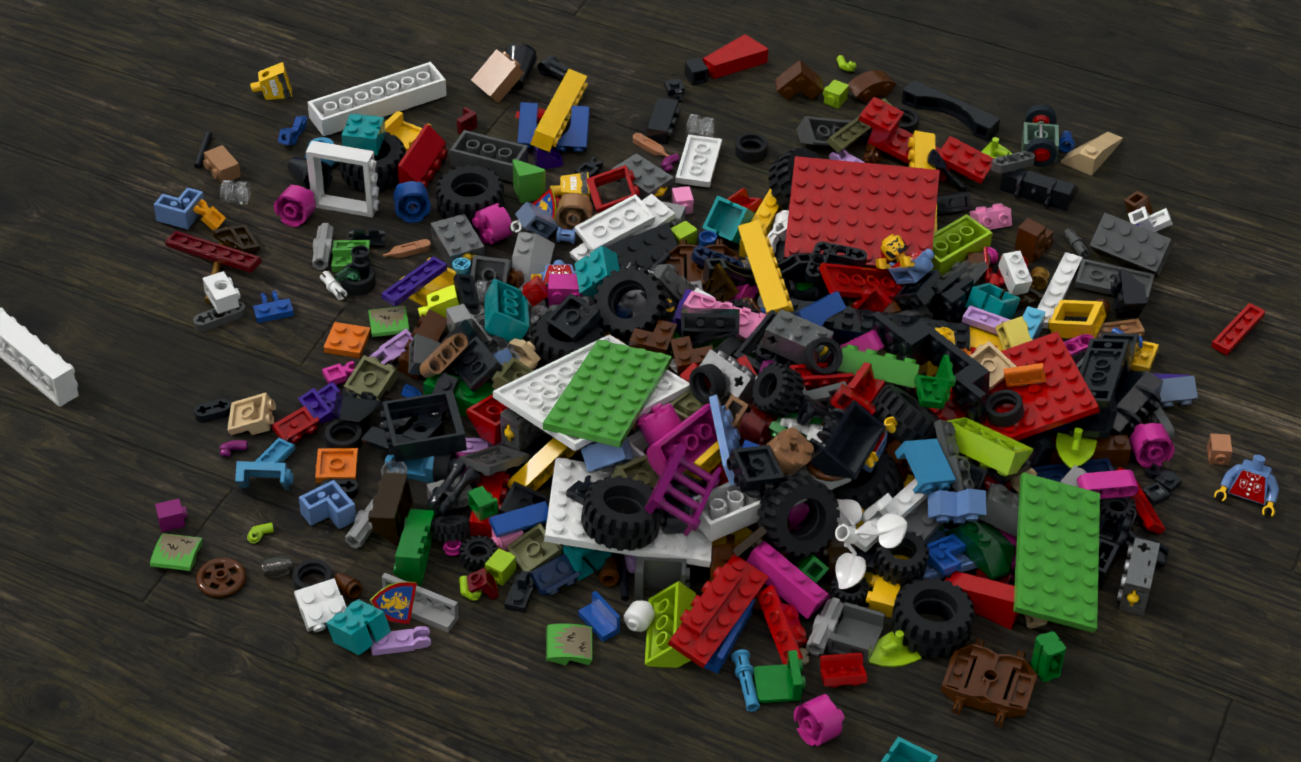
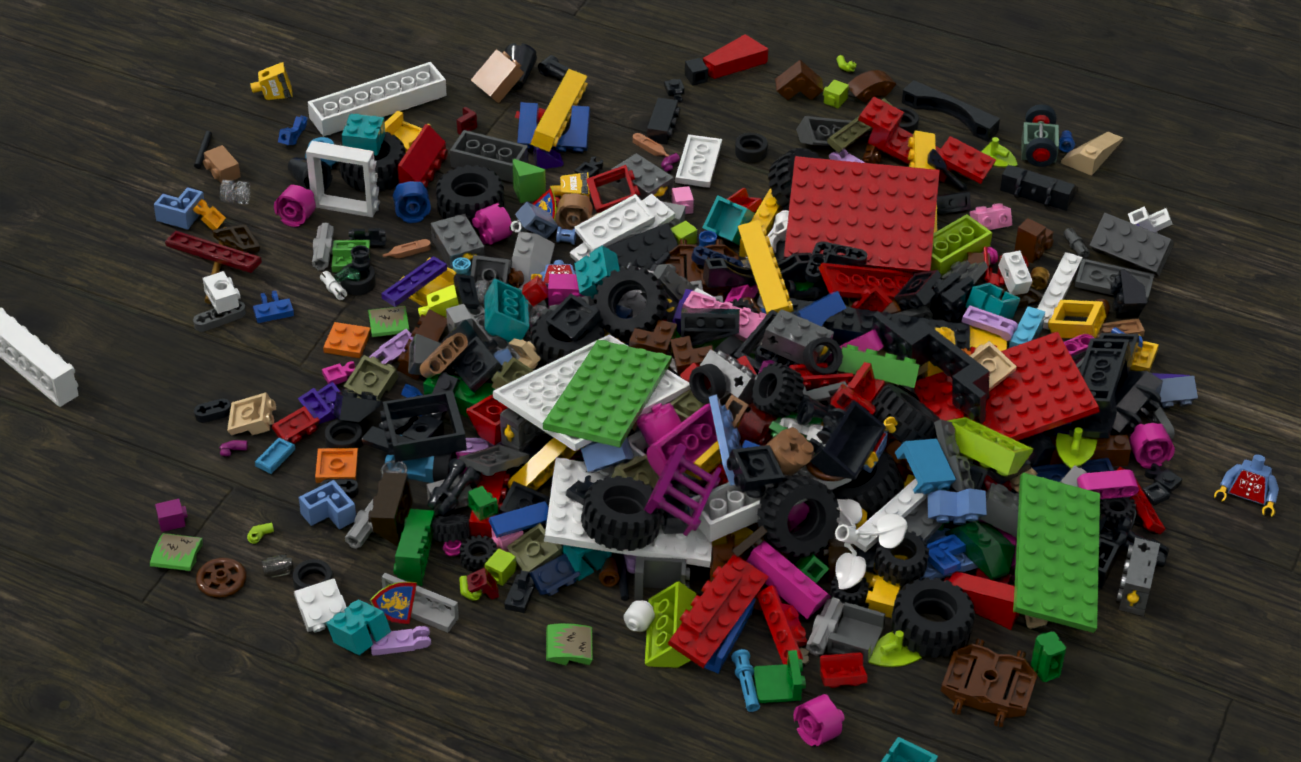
(245, 470): dark azure panel -> none
(349, 586): reddish brown cone -> none
(600, 617): blue panel -> none
(699, 126): clear wheel -> none
(720, 285): dark brown wing -> none
(881, 505): white piece -> none
(894, 247): yellow head -> none
(909, 268): medium blue torso -> none
(935, 391): green bracket -> none
(1008, 418): black tyre -> none
(1013, 162): dark grey beam -> none
(1013, 332): light yellow brick -> none
(1024, 375): orange plate -> none
(1137, 201): reddish brown brick -> none
(1219, 449): nougat brick -> none
(1238, 329): red plate -> none

